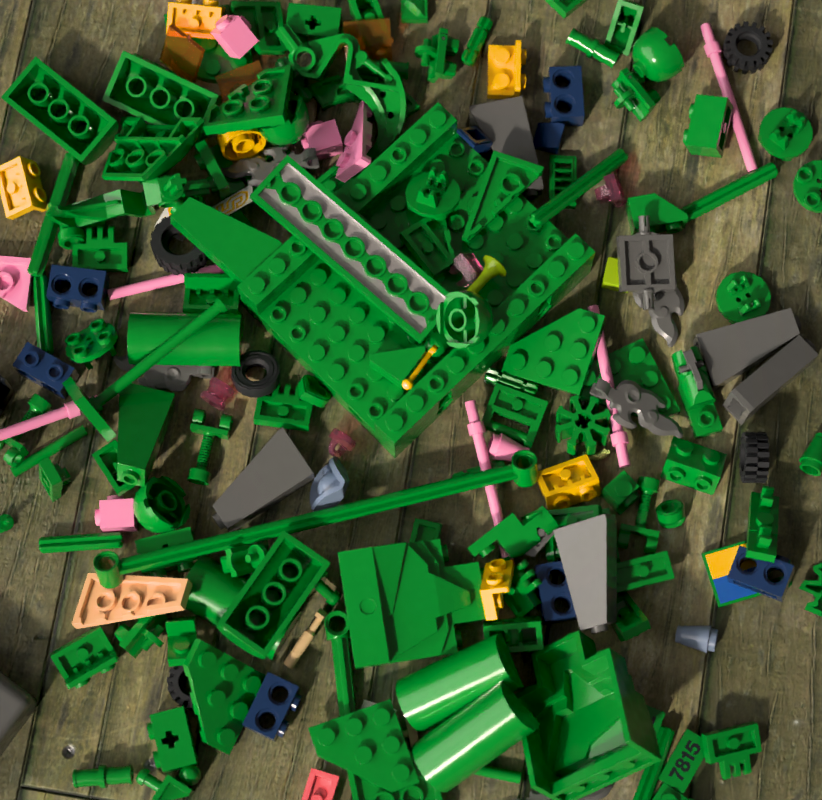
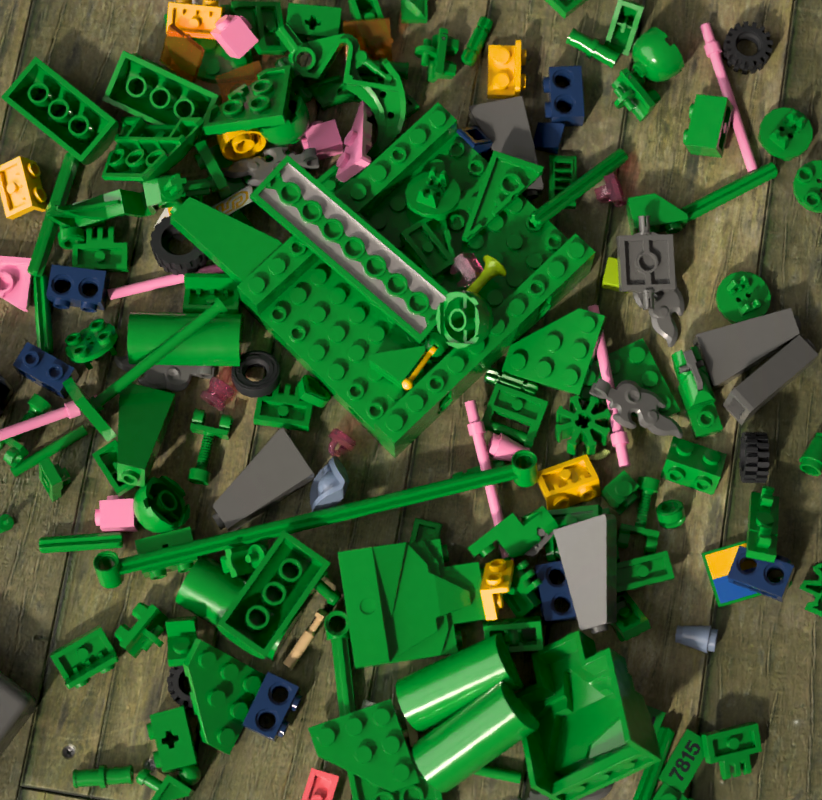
(130, 600): light nougat wing -> none

